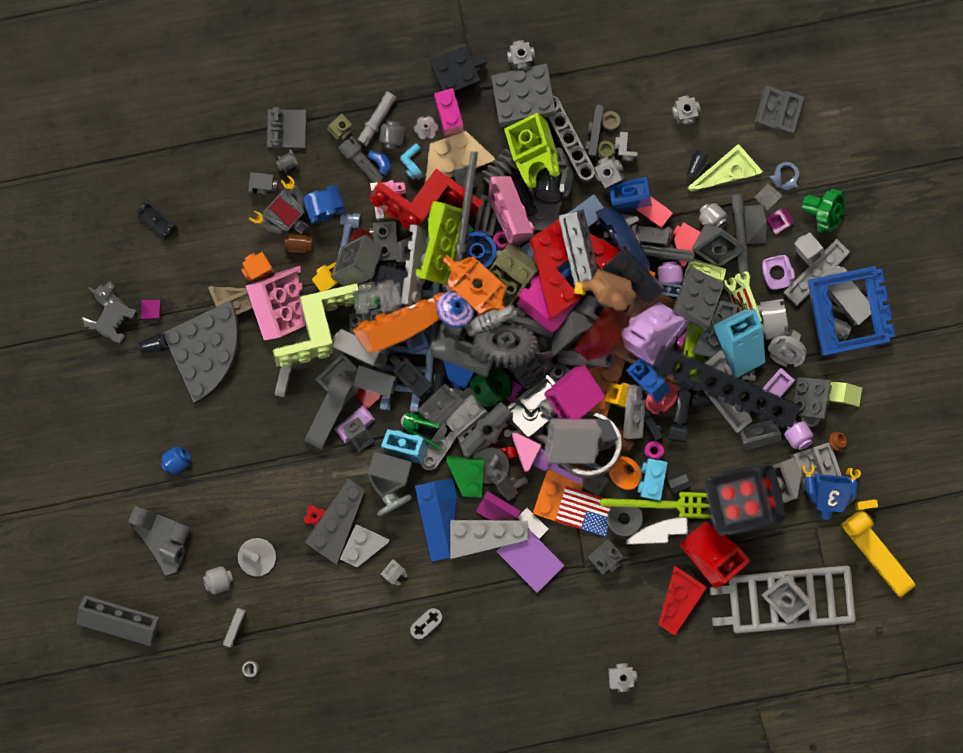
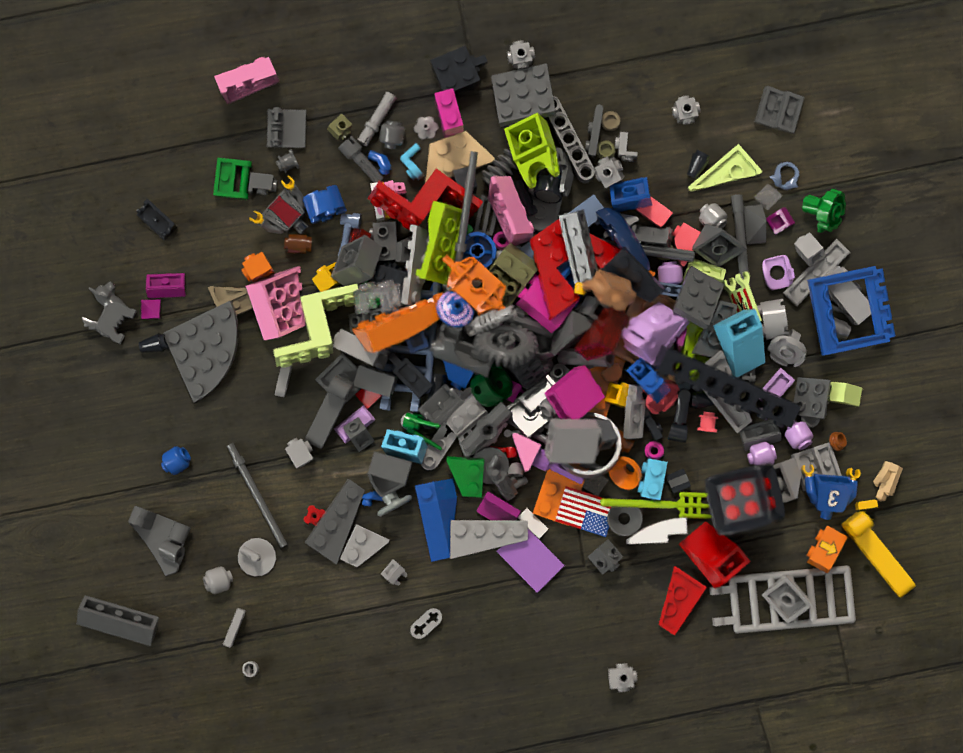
(165, 285): none -> magenta slope
(226, 175): none -> green plate
(239, 462): none -> dark grey bar
(246, 79): none -> bright pink wedge
(299, 452): none -> light grey brick
(368, 497): none -> blue arm
(516, 470): none -> light grey hinge
(708, 422): none -> coral brick
(761, 454): none -> lavender head
(827, 549): none -> orange brick
(887, 480): none -> tan rock

